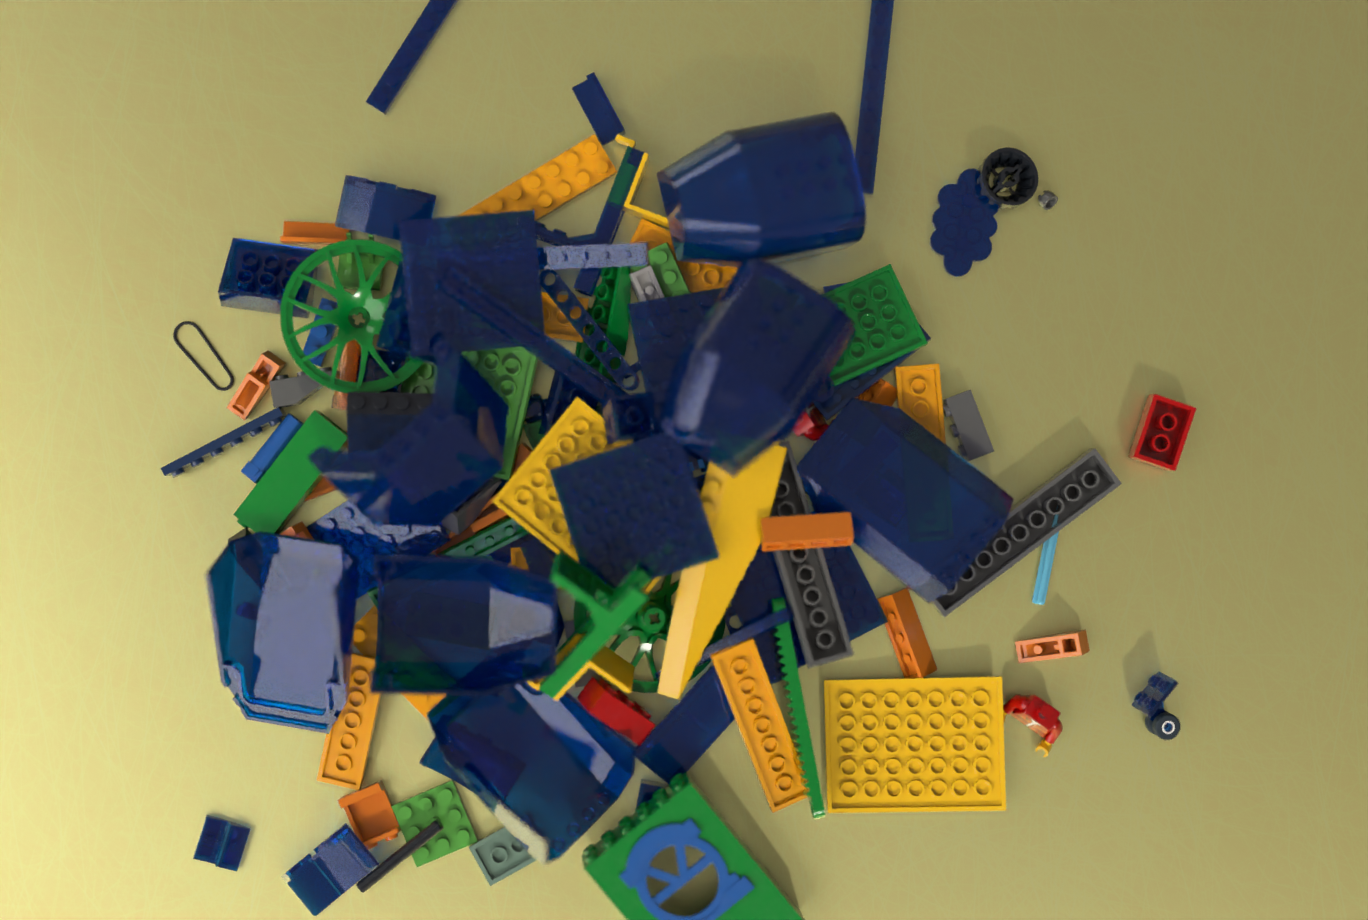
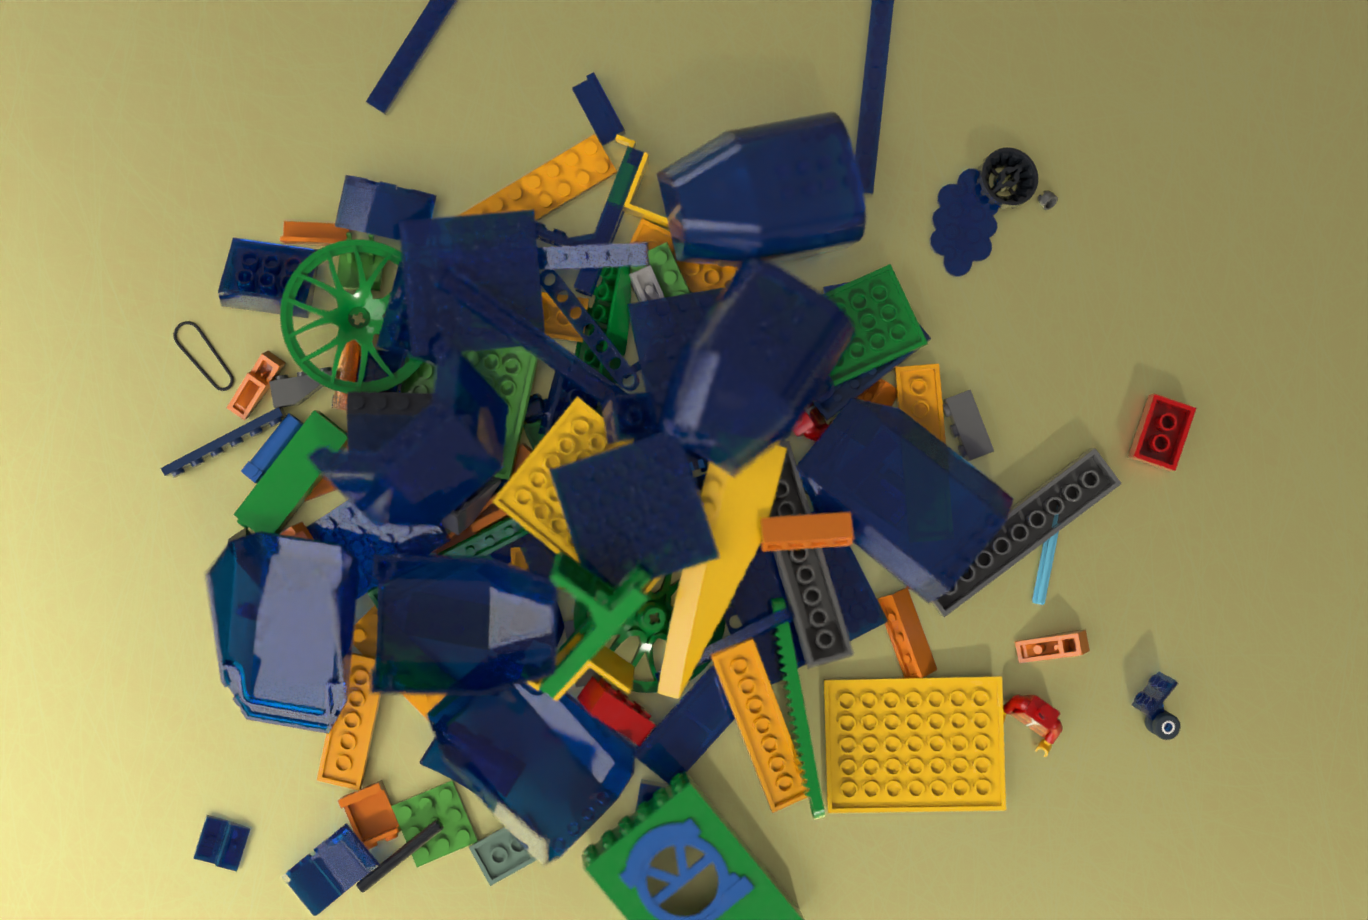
(320, 335): blue plate -> none

